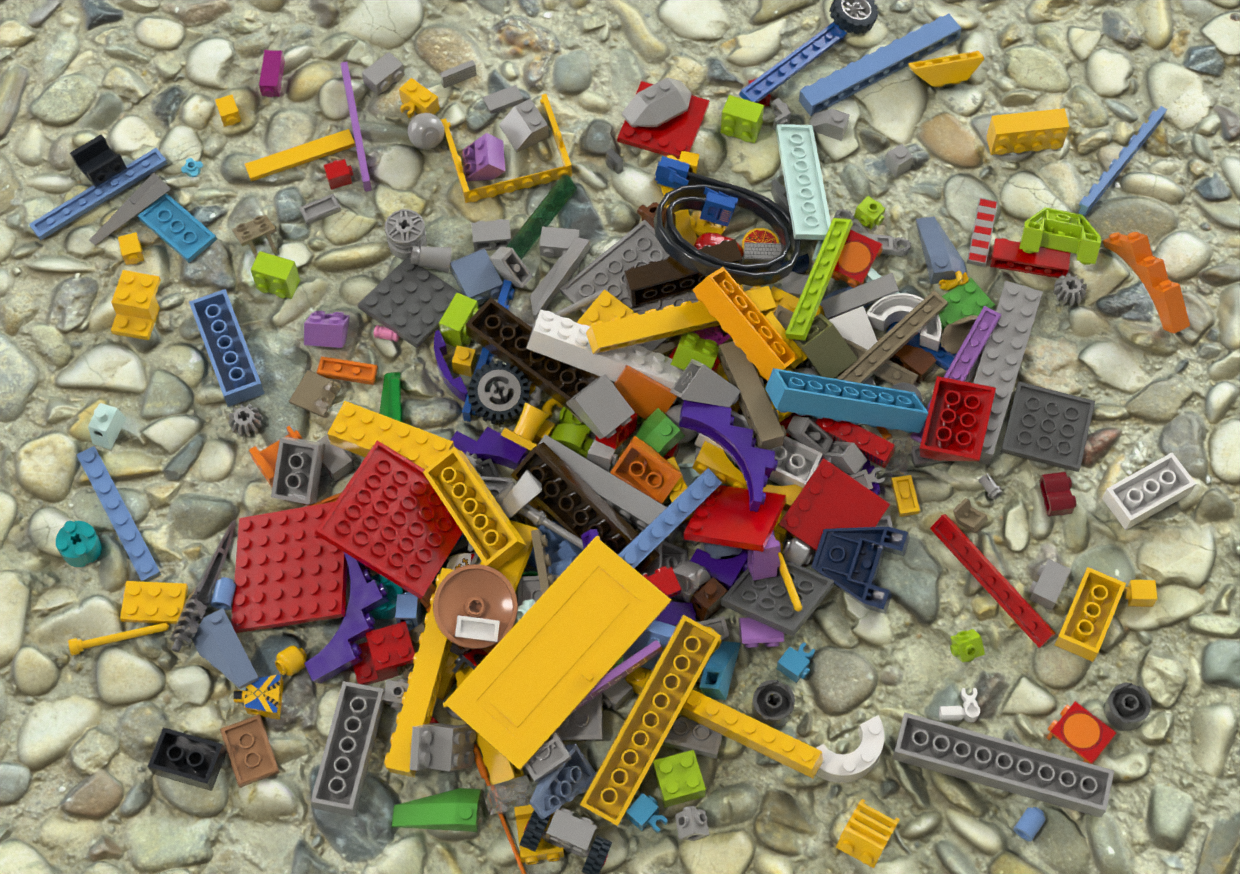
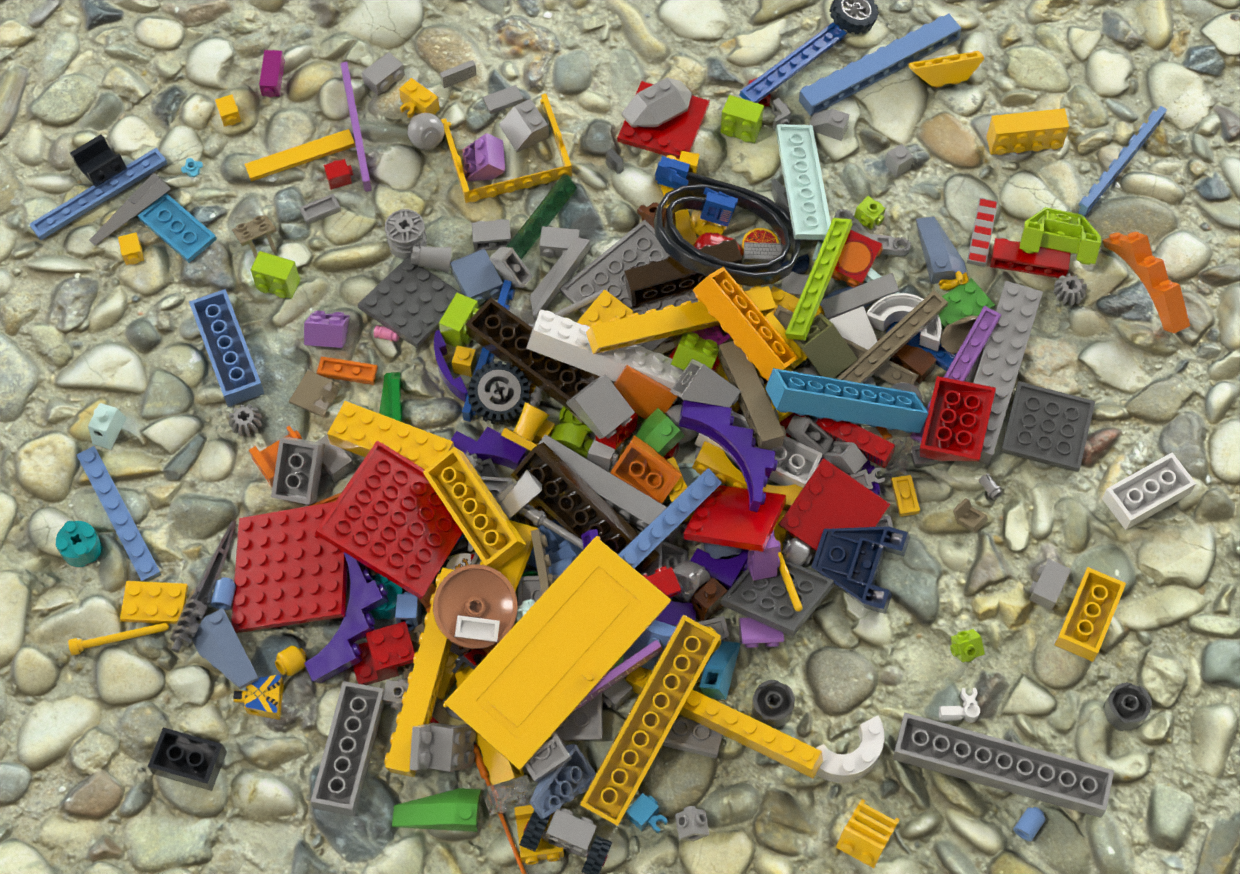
(135, 305): yellow bracket -> none
(249, 751): medium nougat tile -> none
(548, 405): yellow arm -> none
(679, 778): lime brick -> none
(795, 663): dark azure brick -> none
(992, 581): red plate -> none
(1057, 494): dark red brick -> none
(1081, 732): panel -> none
(1141, 593): yellow brick -> none

